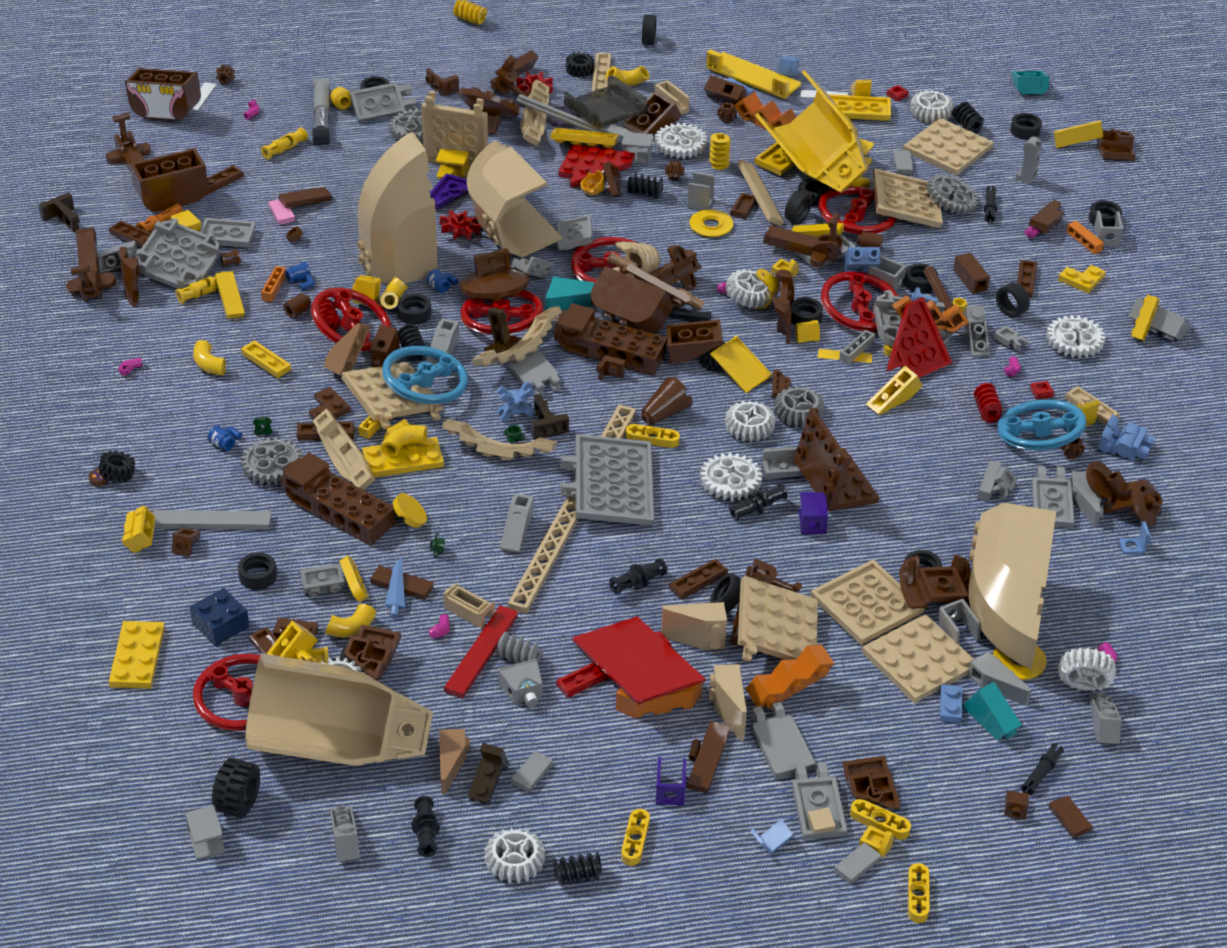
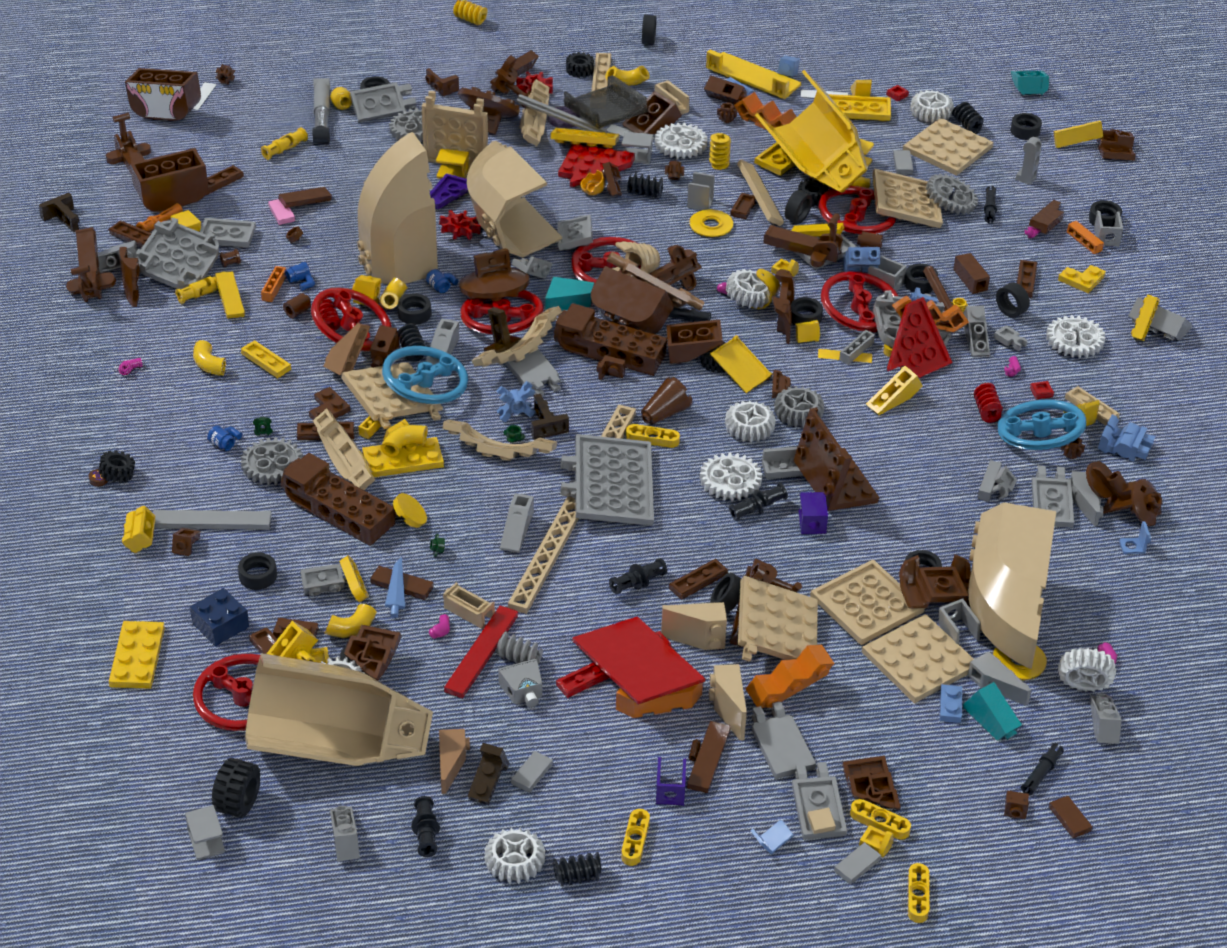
(253, 110): dark pink arm -> none

